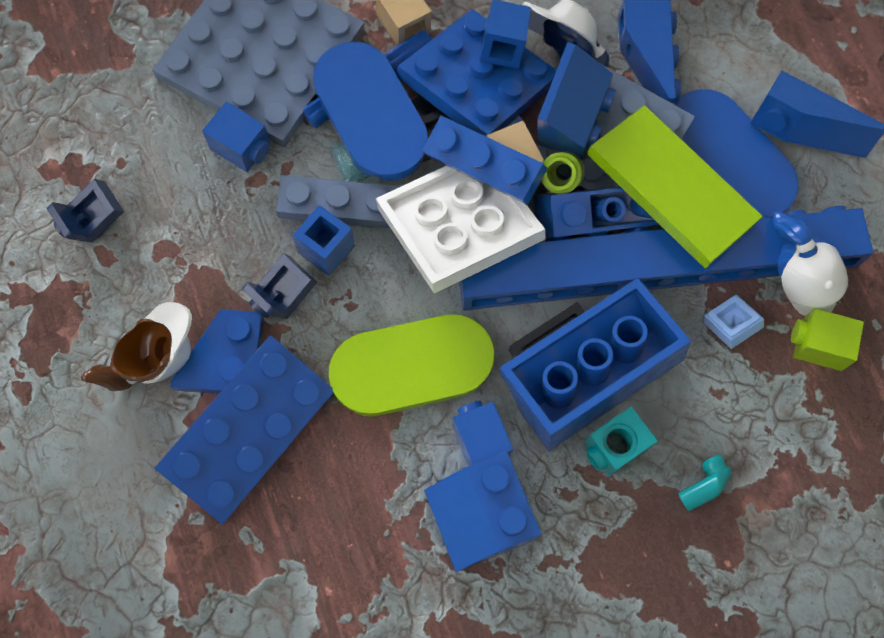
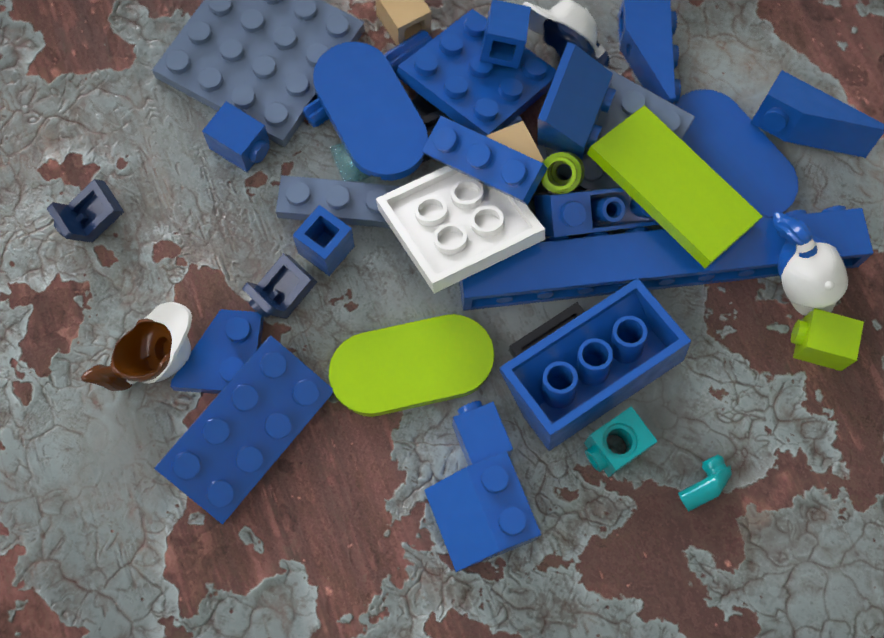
(734, 321): light blue tile -> none

